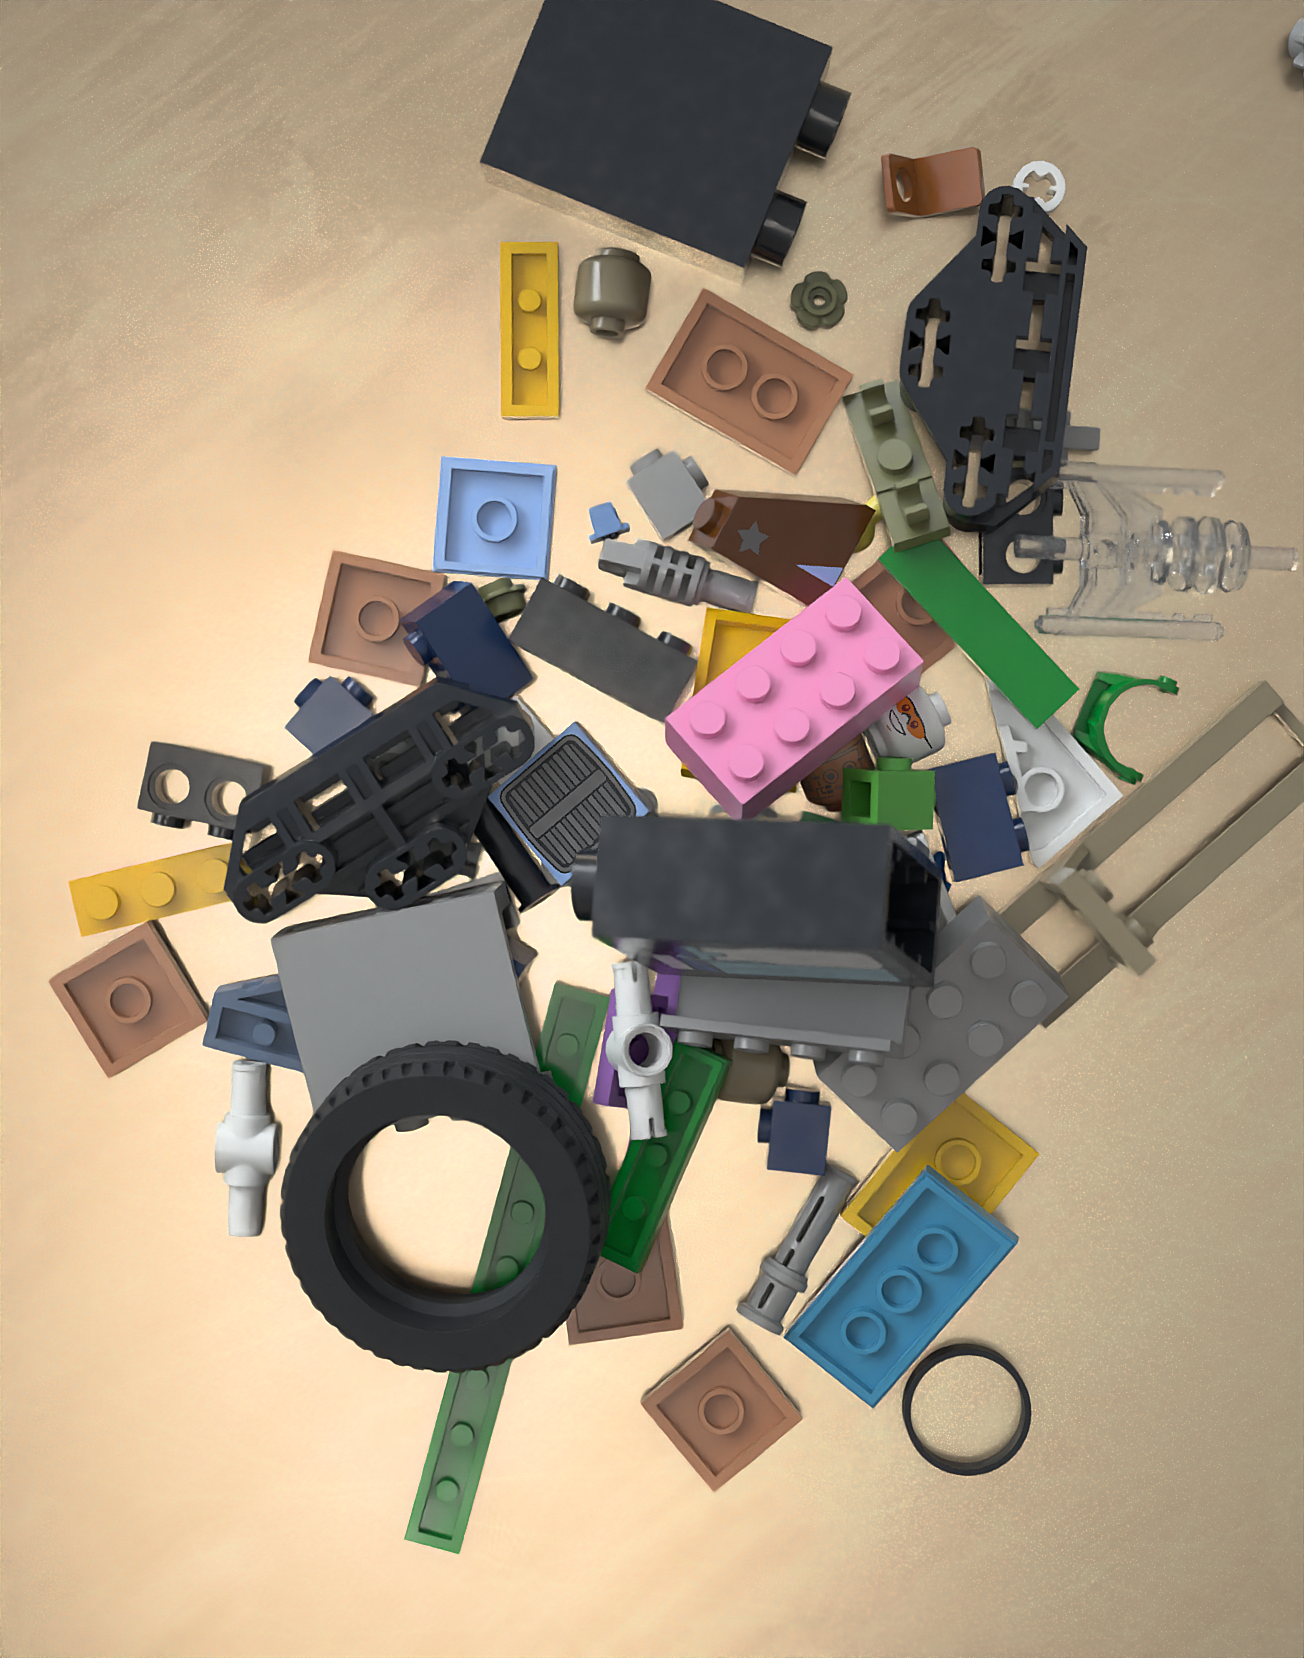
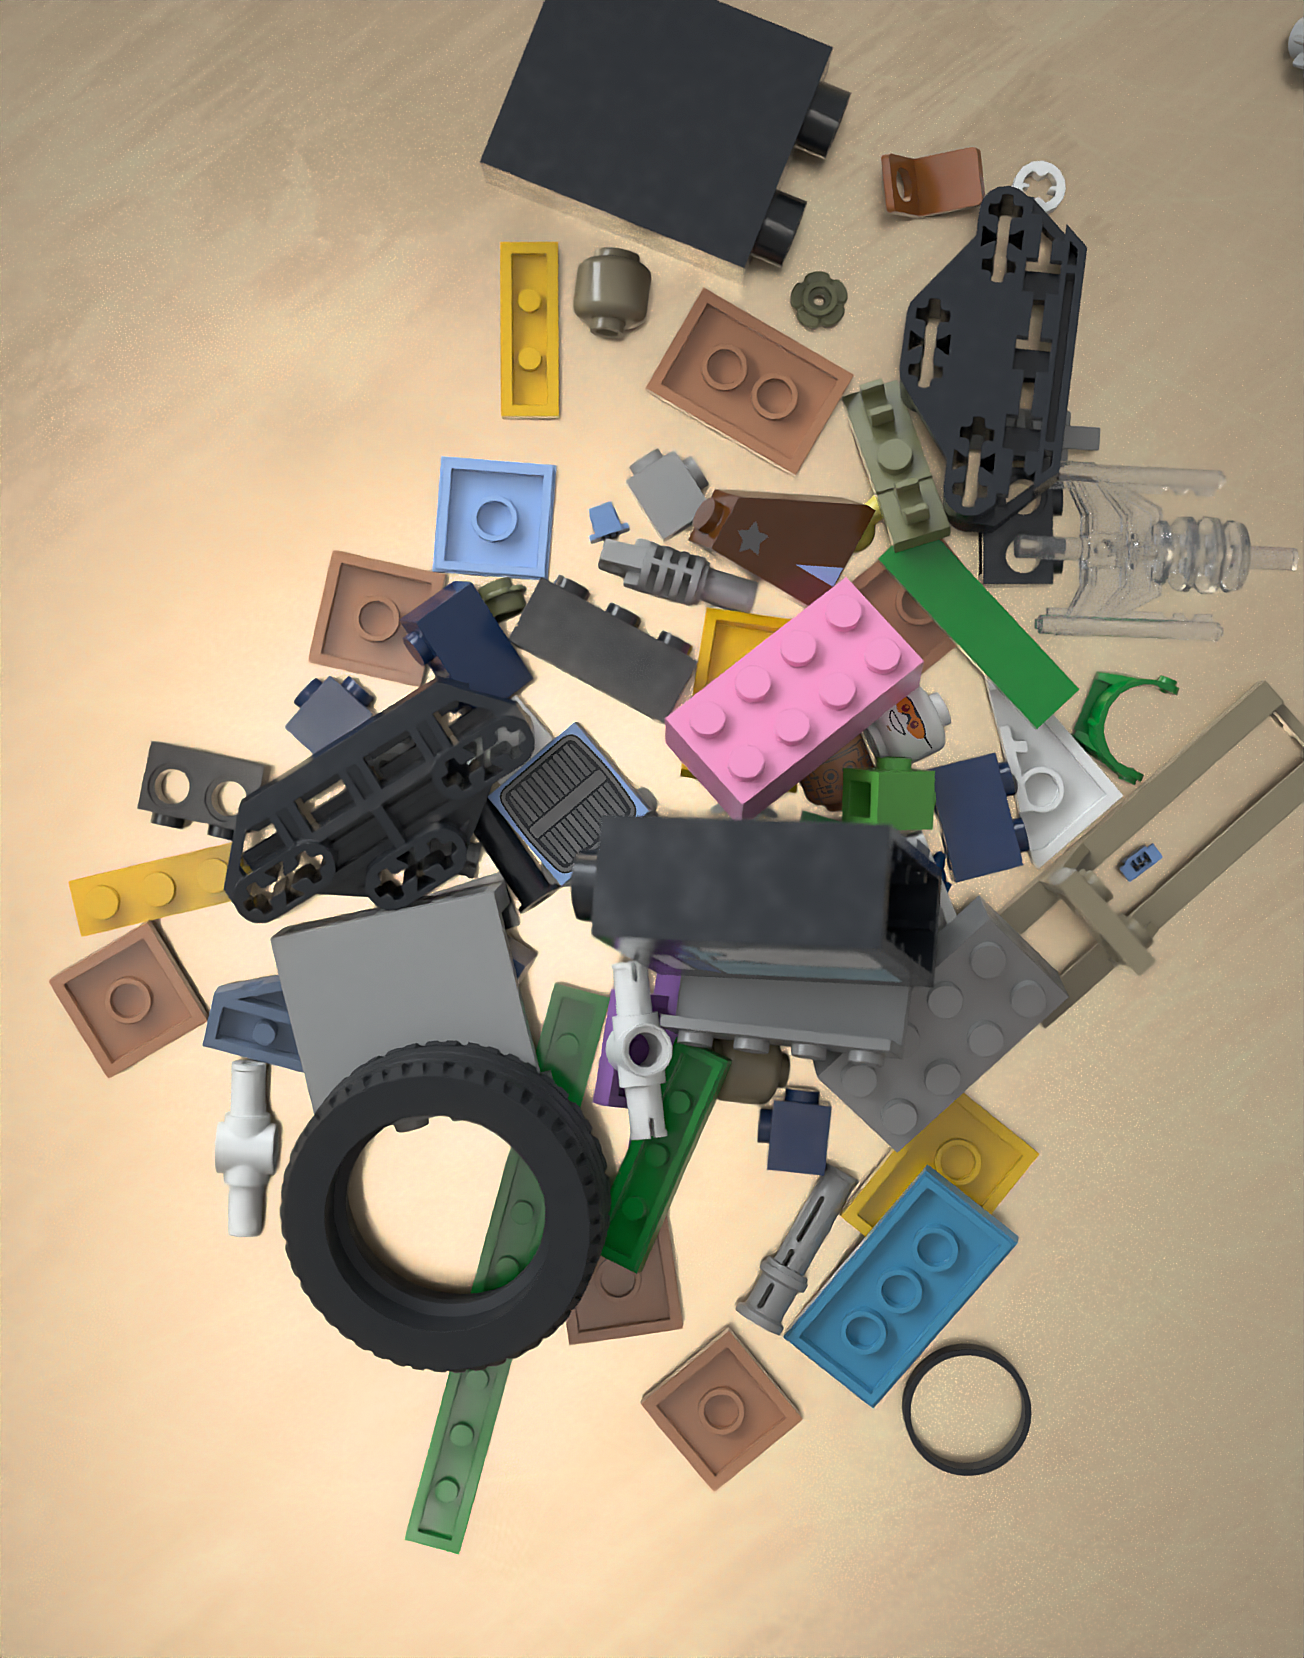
(1139, 861): none -> medium blue piece

